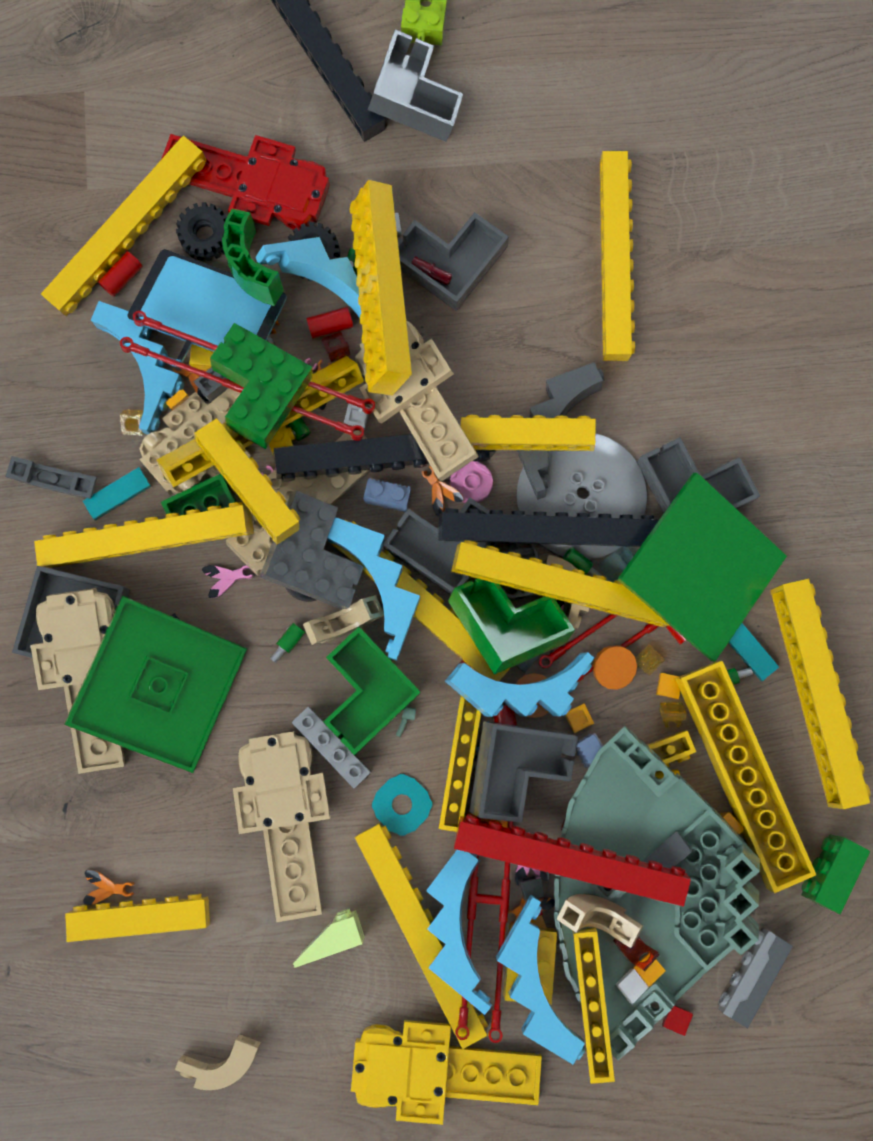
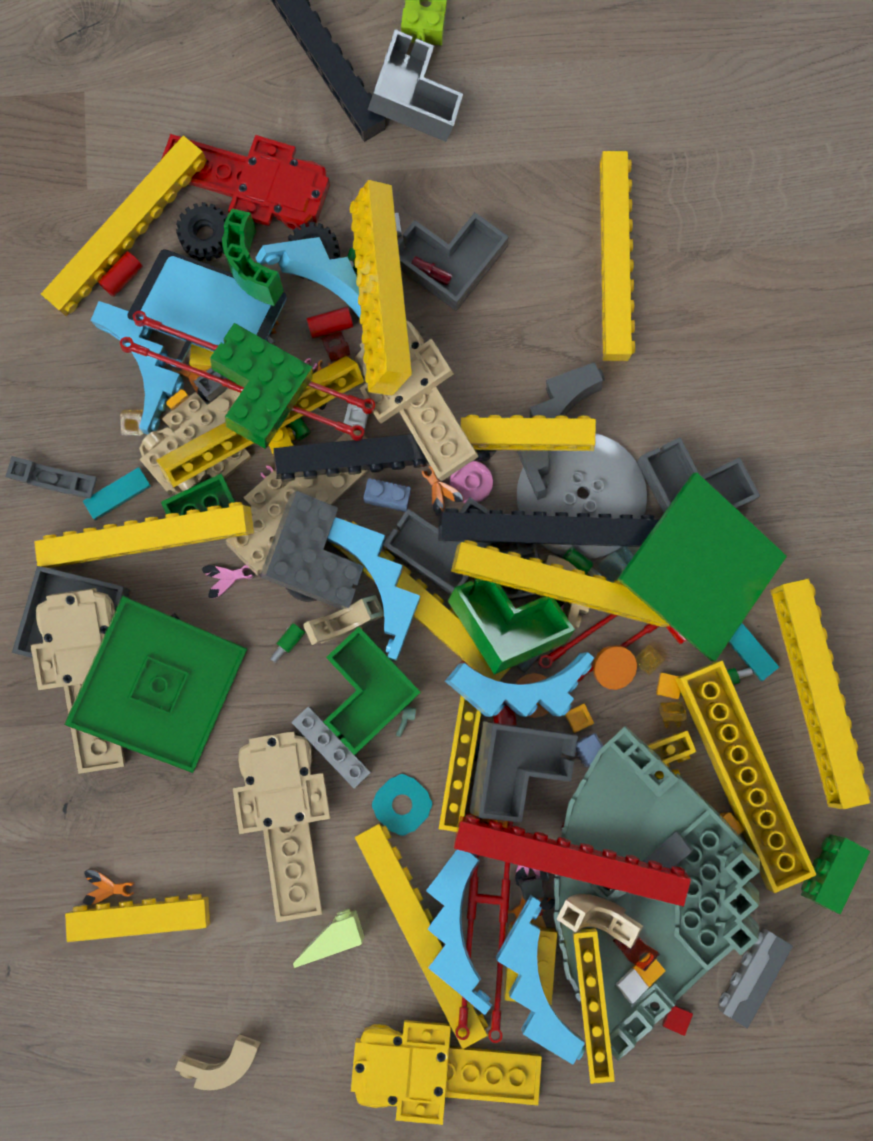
(247, 481): yellow brick -> none

